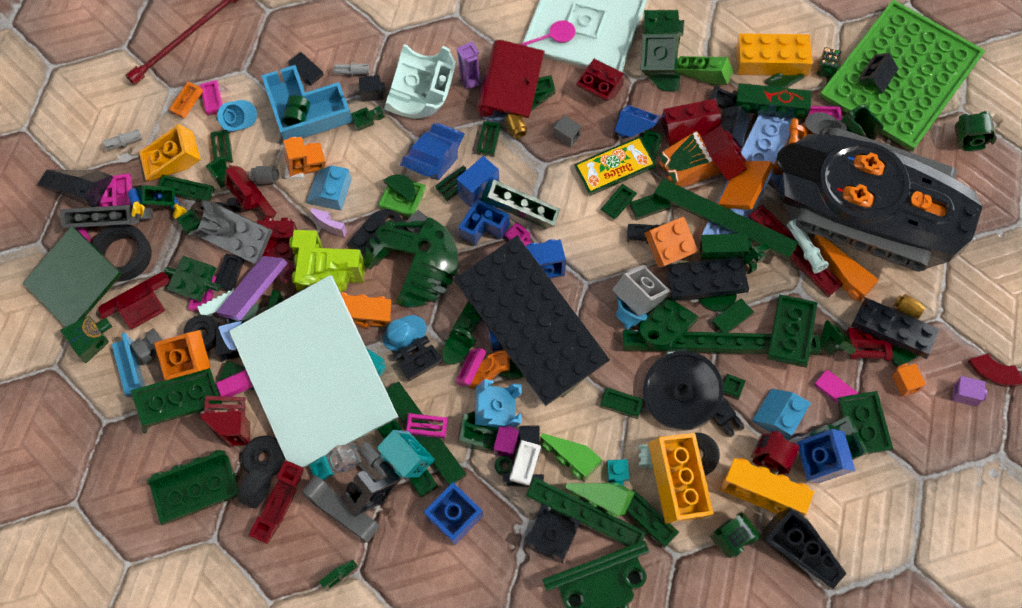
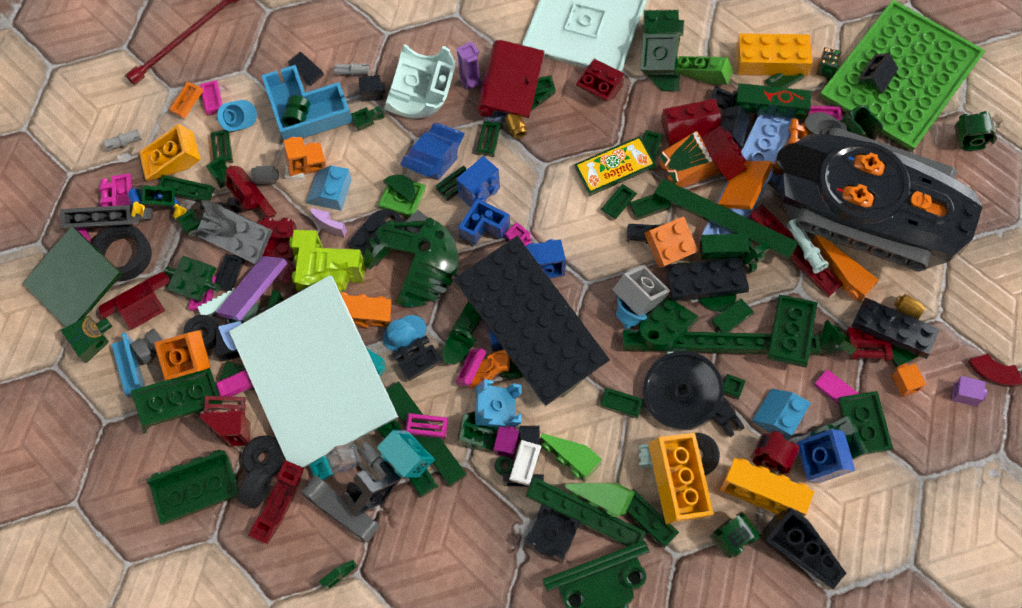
(79, 185): black wedge -> none
(453, 513): blue brick -> none
(520, 204): brick -> none
(560, 31): dark pink piece -> none
(567, 131): dark grey brick -> none
(618, 471): teal plate -> none
(634, 121): blue slope -> none

